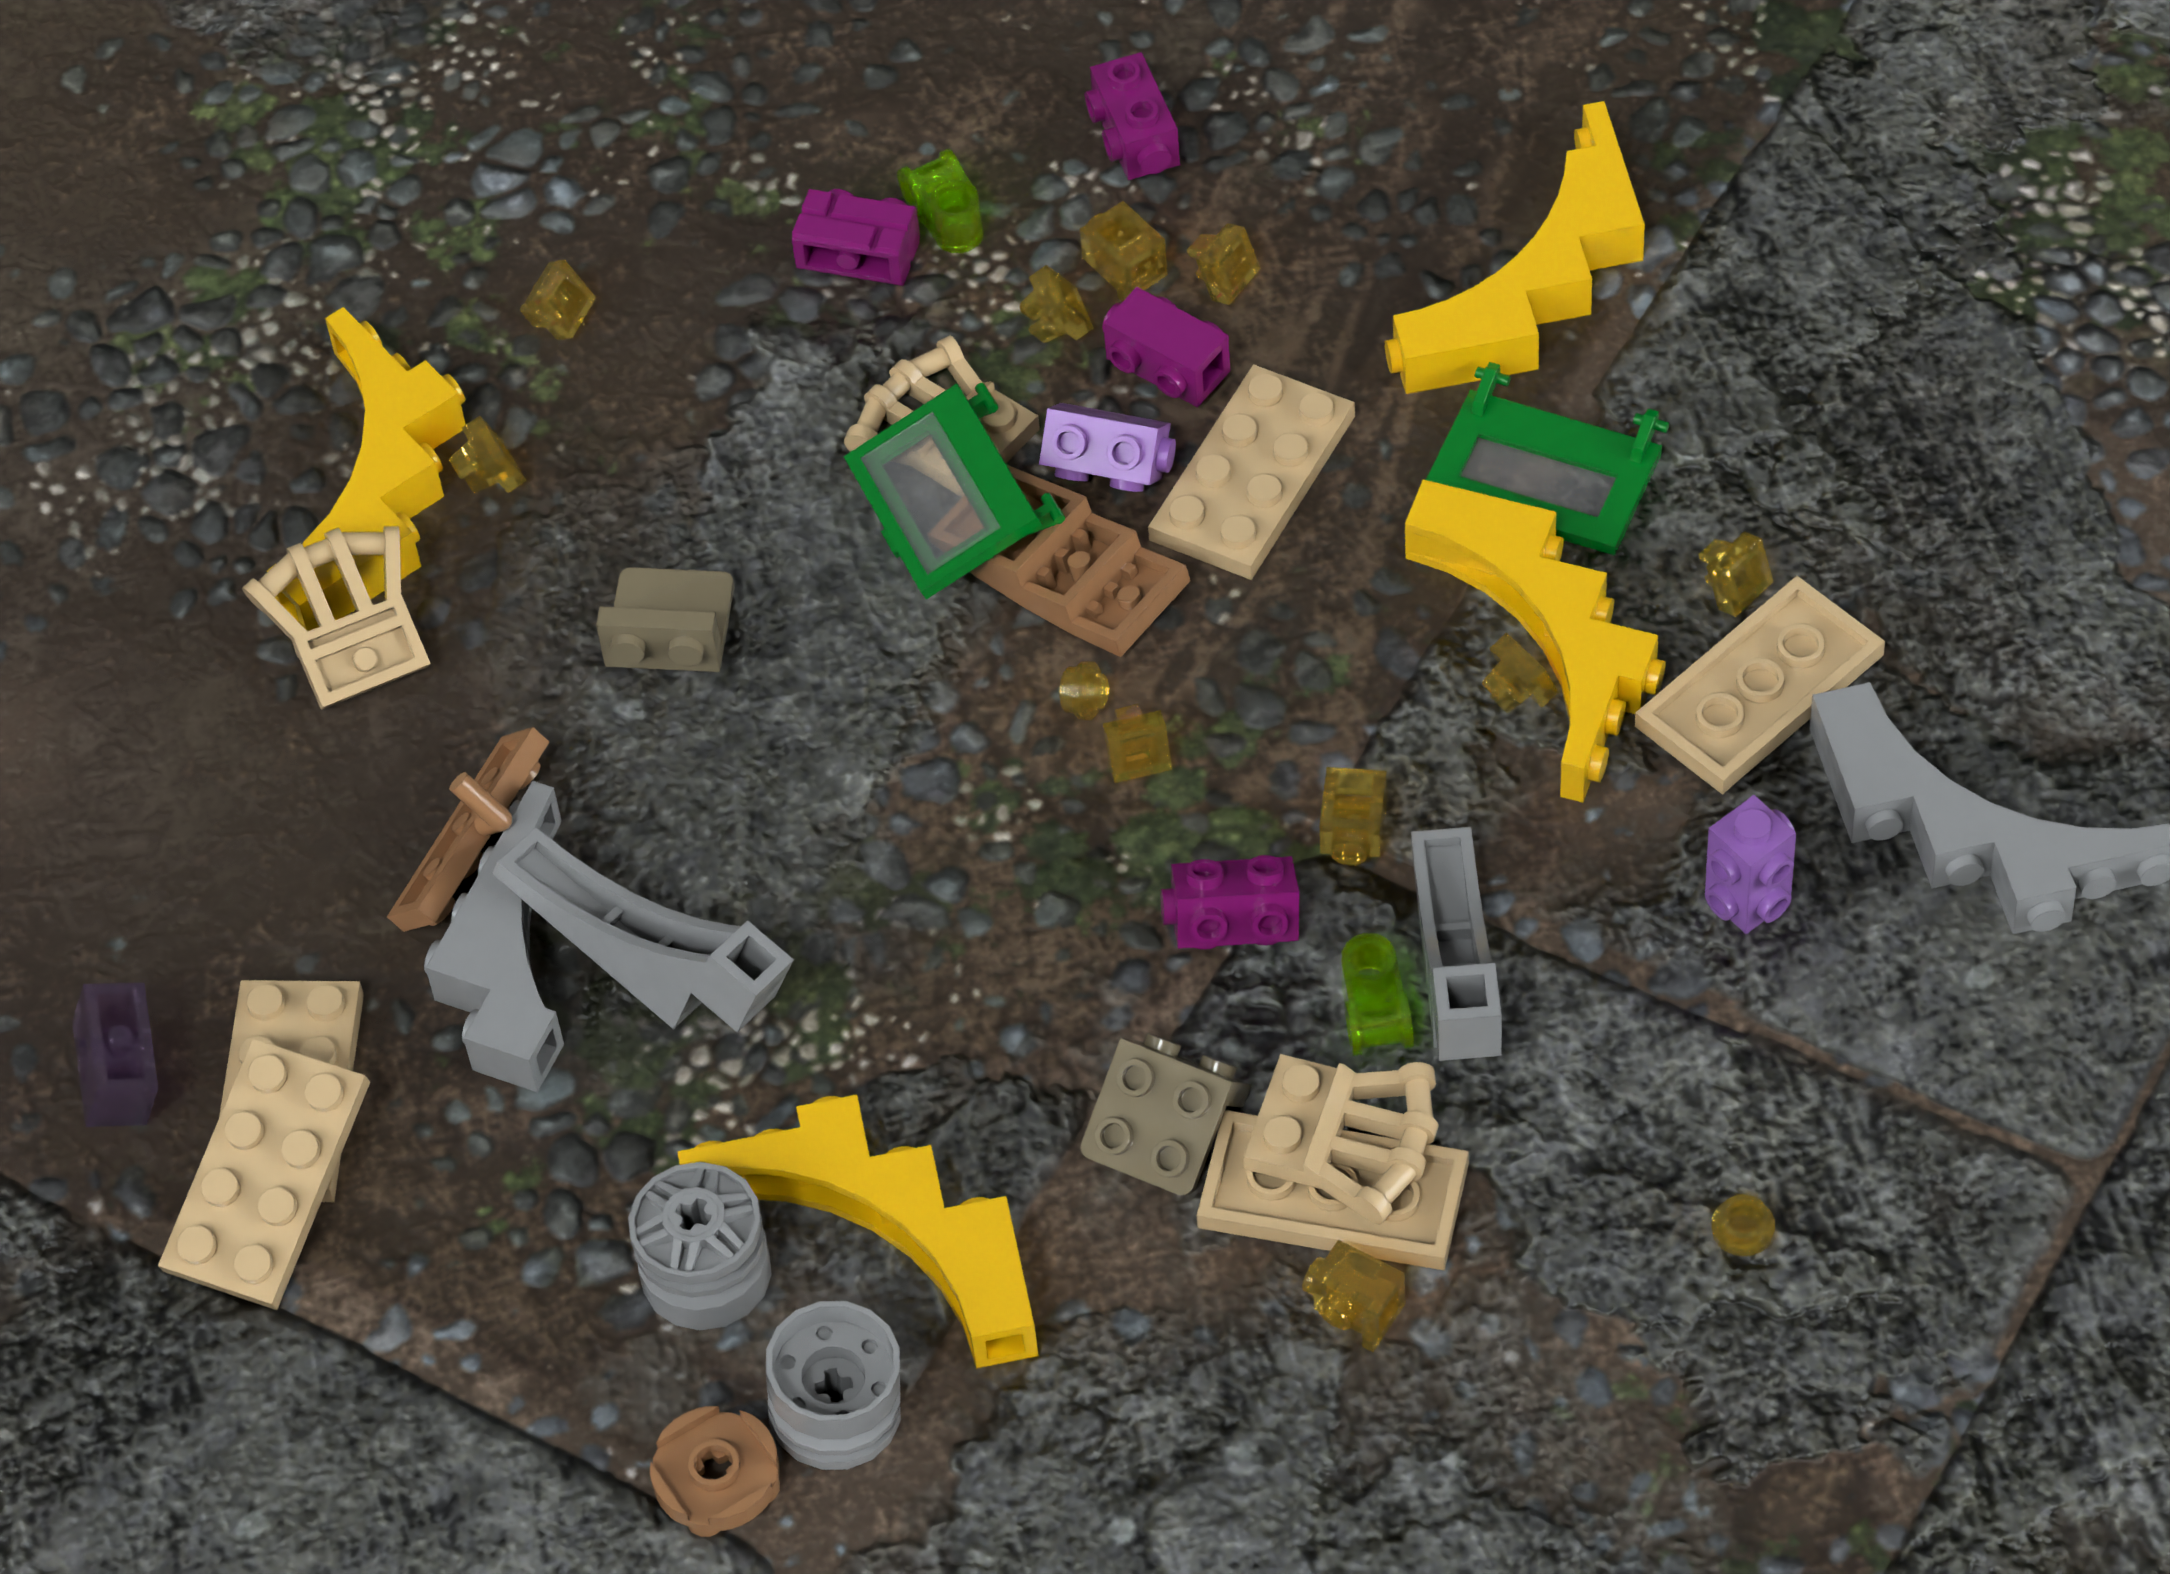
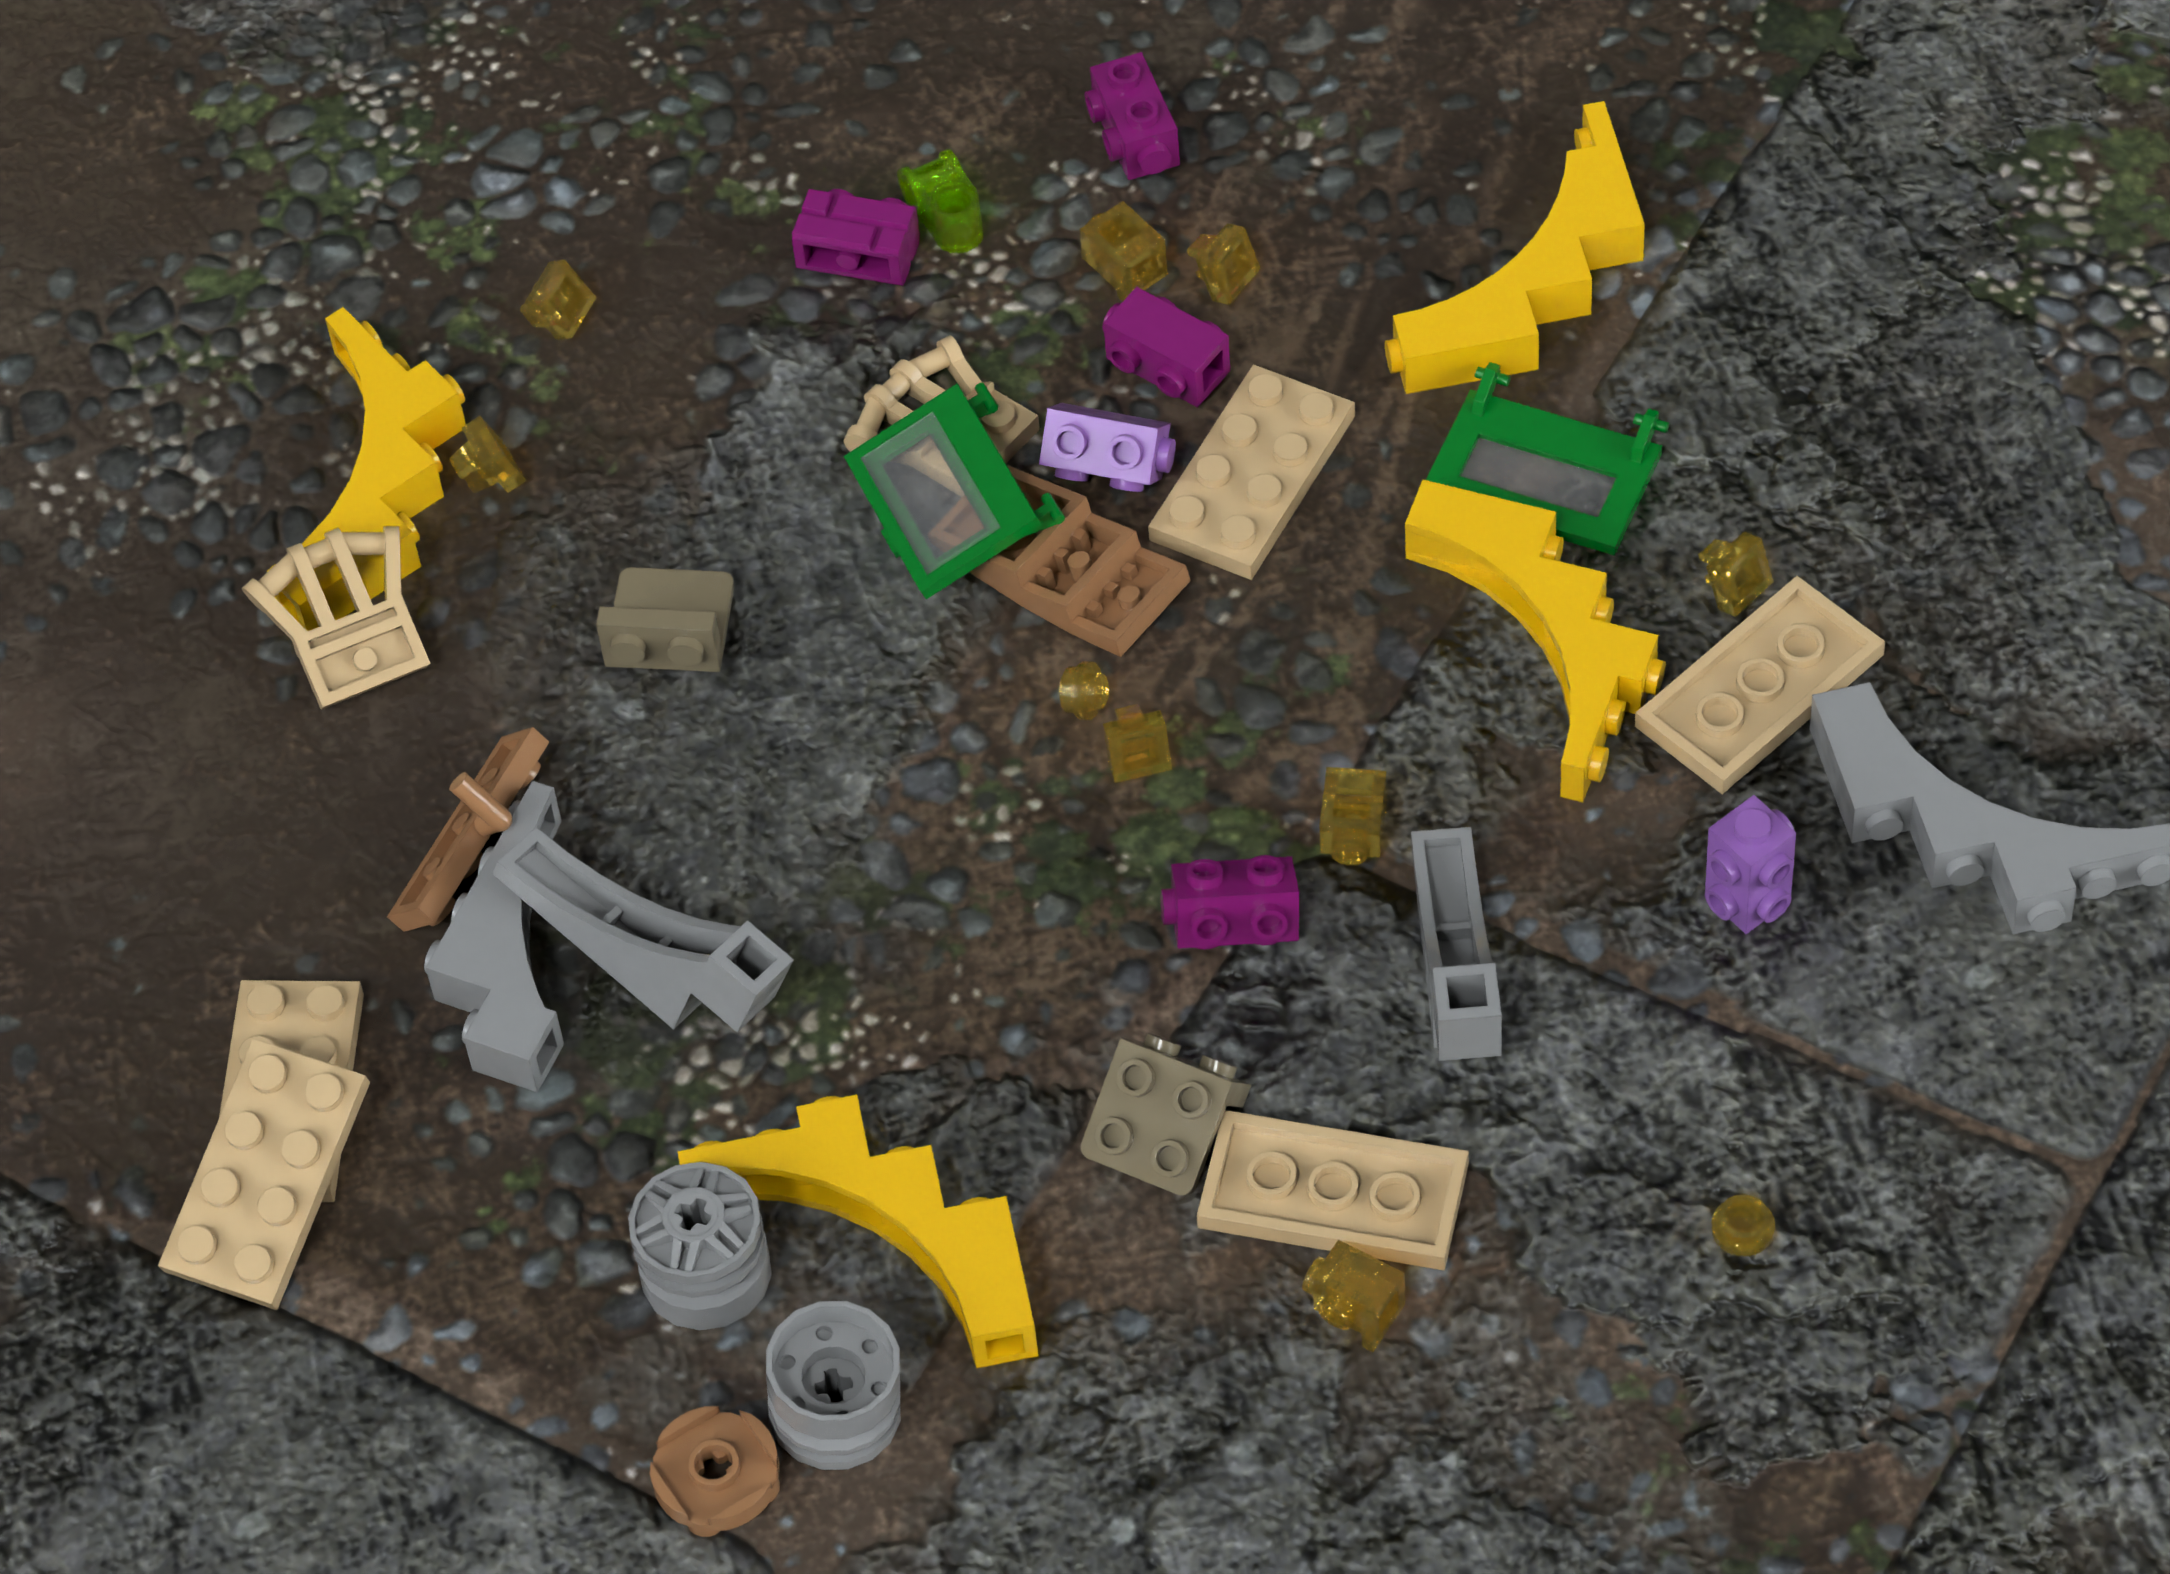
(115, 1054): clear purple brick -> none
(1057, 305): clear yellow tile -> none
(1304, 1121): tan plate -> none
(1374, 1004): clear neon green piece -> none
(1517, 676): clear yellow tile -> none

